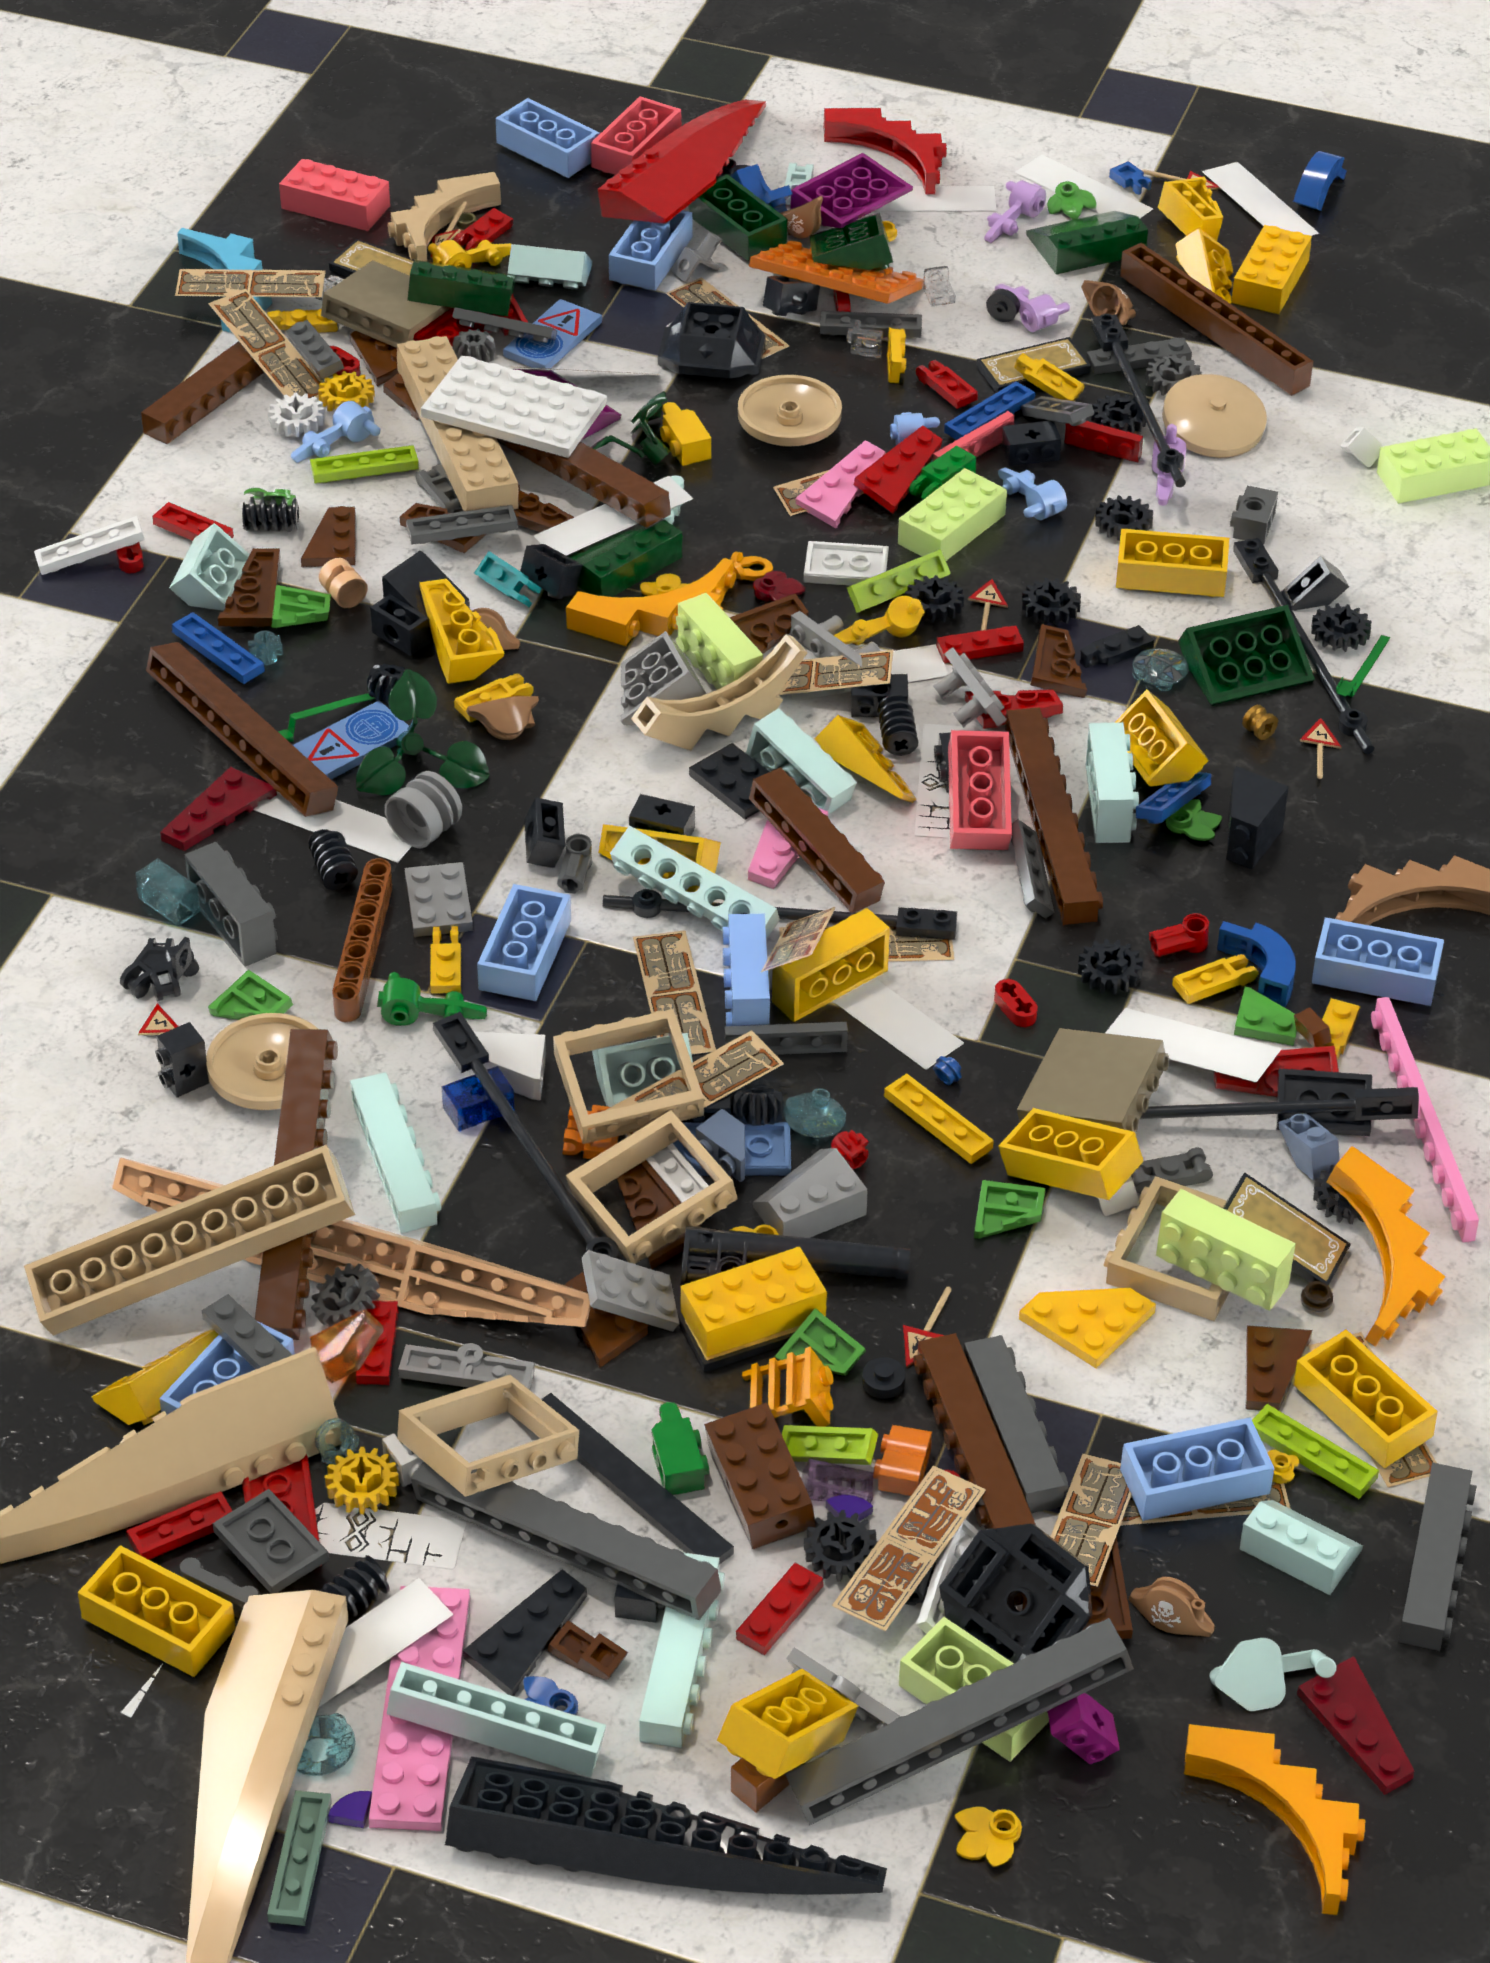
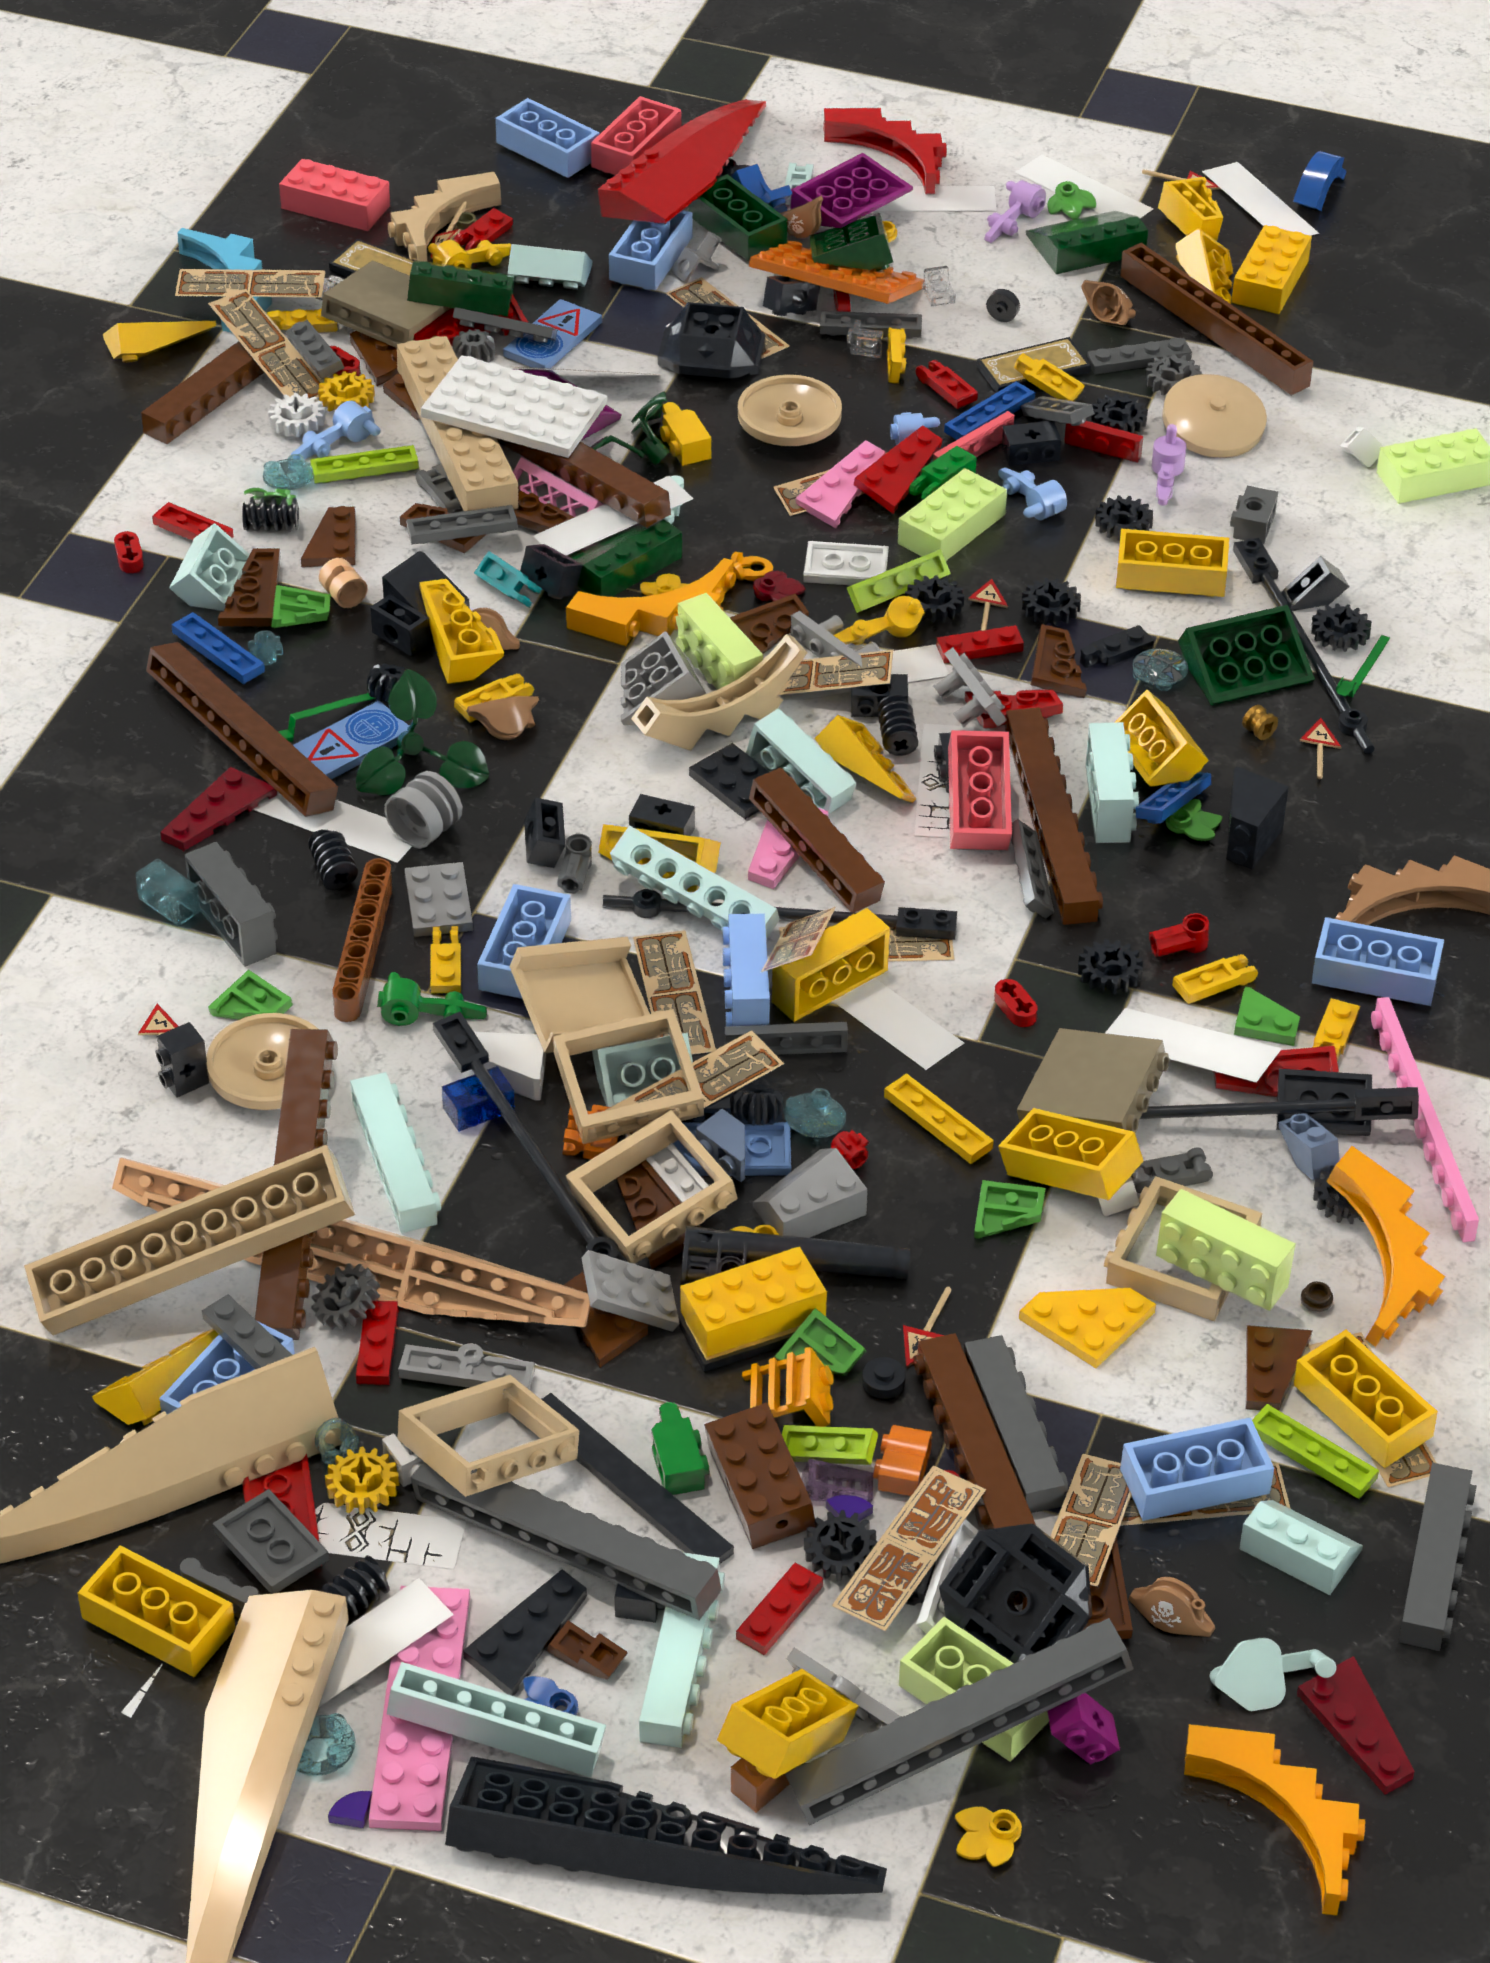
(89, 545): white plate -> none
(136, 340): none -> yellow wedge
(158, 960): black piece -> none
(178, 1526): red plate -> none
(288, 473): none -> clear light blue dish
(299, 1858): sand green plate -> none
(346, 1344): clear orange slope -> none
(553, 483): none -> bright pink fence
(577, 986): none -> tan panel
(947, 1070): blue plate -> none
(1036, 312): lavender piece -> none
(1113, 338): black bar -> none
(1129, 175): blue plate -> none
(1268, 952): blue arch -> none
(1285, 1472): yellow plate -> none
(1312, 1028): reddish brown piece -> none
(1316, 1249): pearl gold tile -> none

